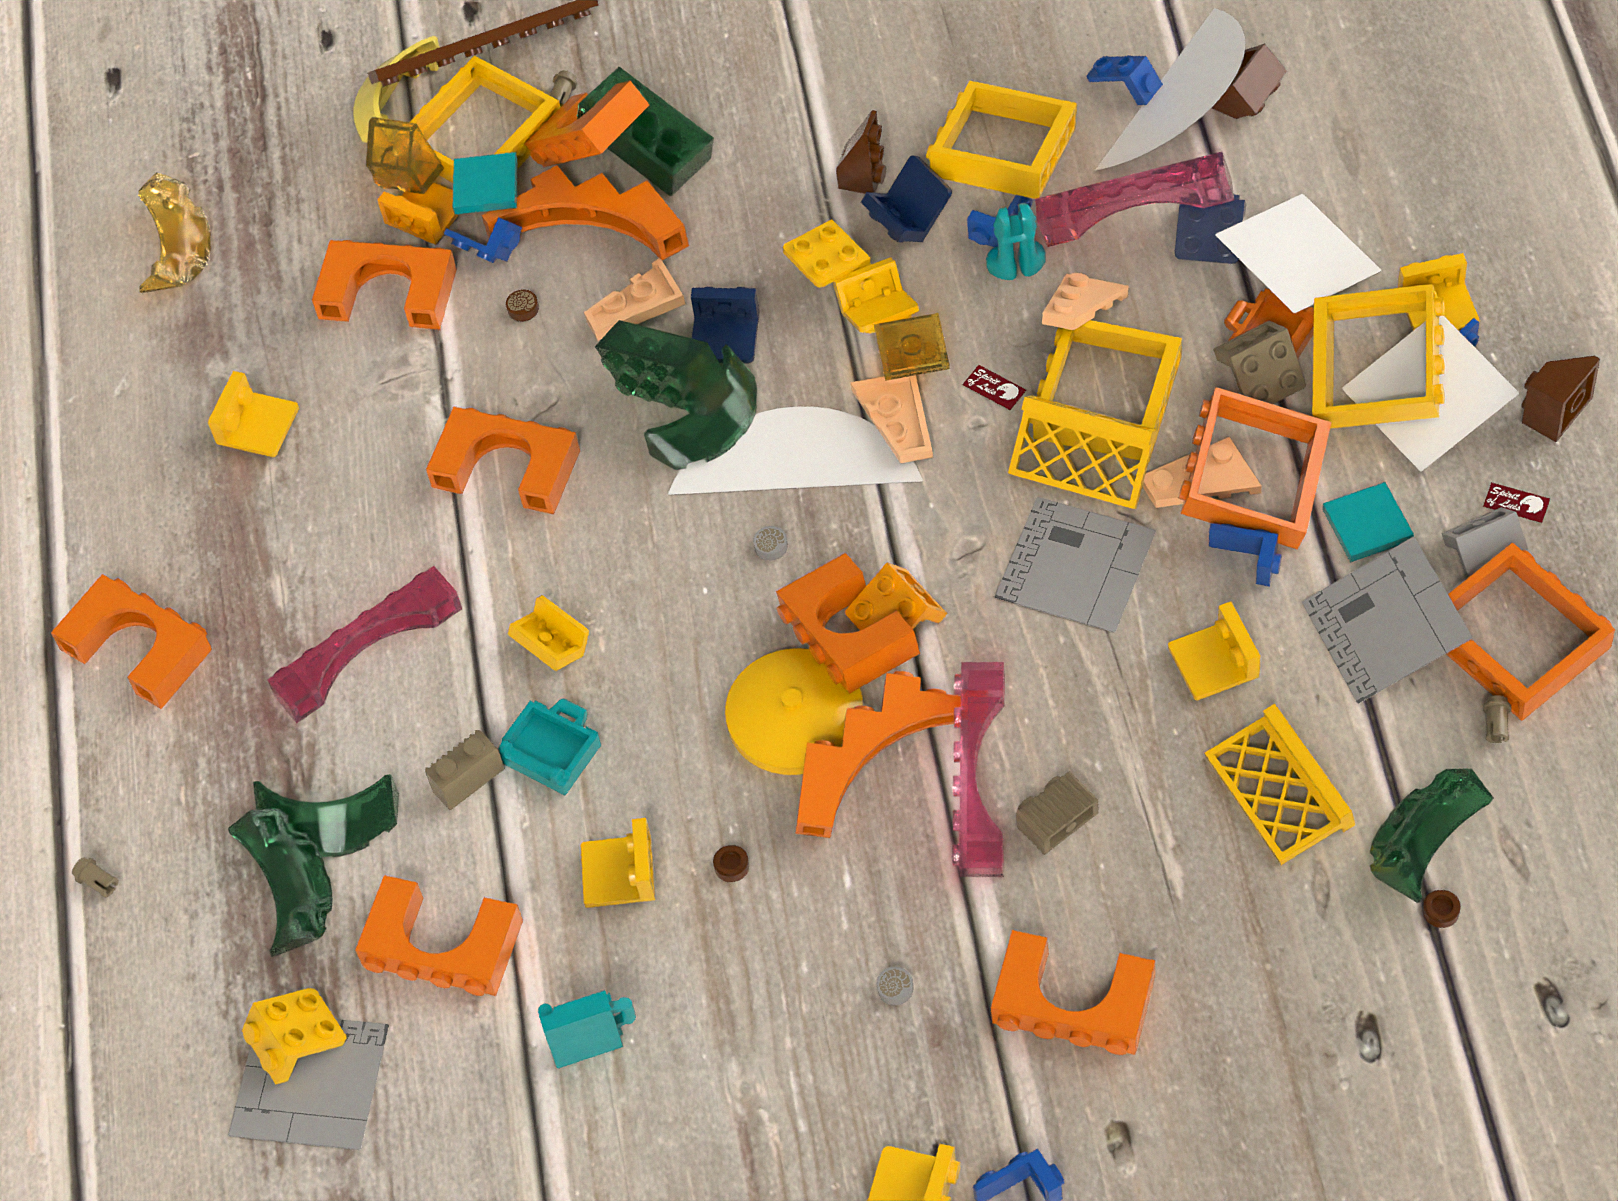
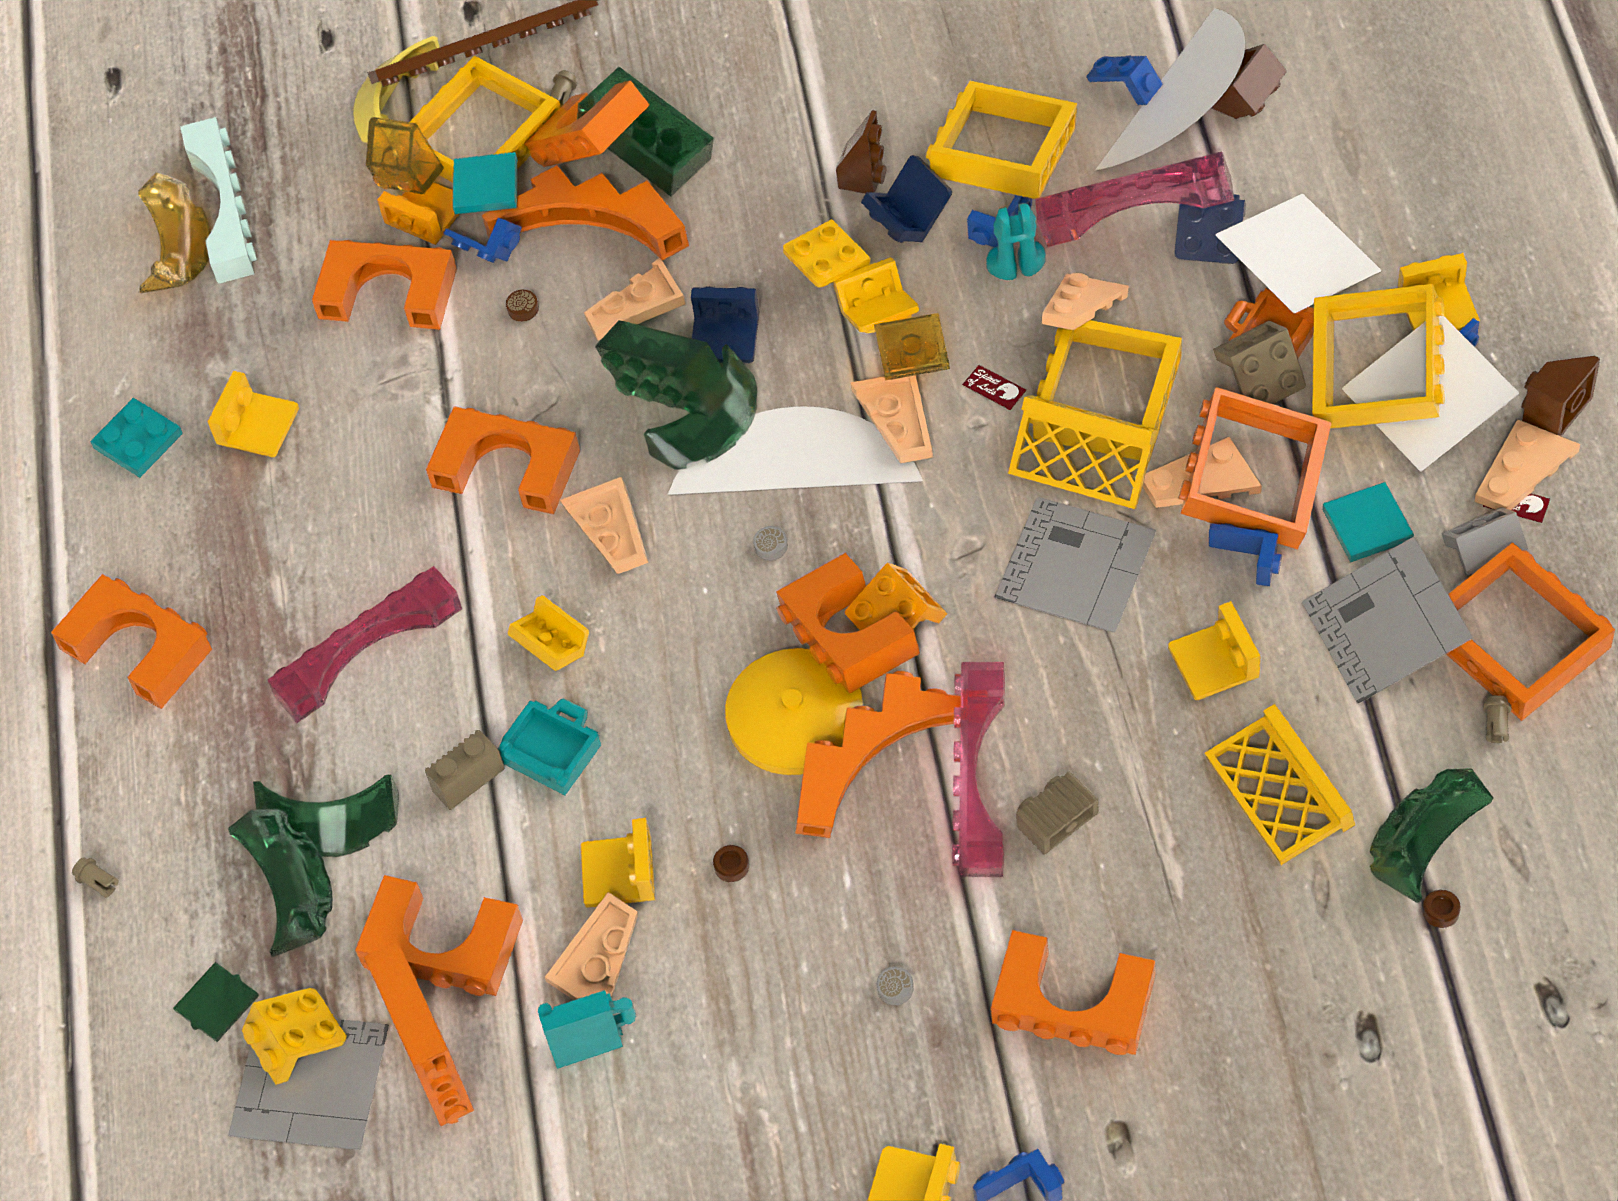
(136, 437): none -> teal plate
(216, 1002): none -> clear green piece
(227, 243): none -> light aqua arch
(419, 1033): none -> orange window
(596, 952): none -> light nougat wing
(609, 523): none -> light nougat wing
(1523, 463): none -> light nougat wing

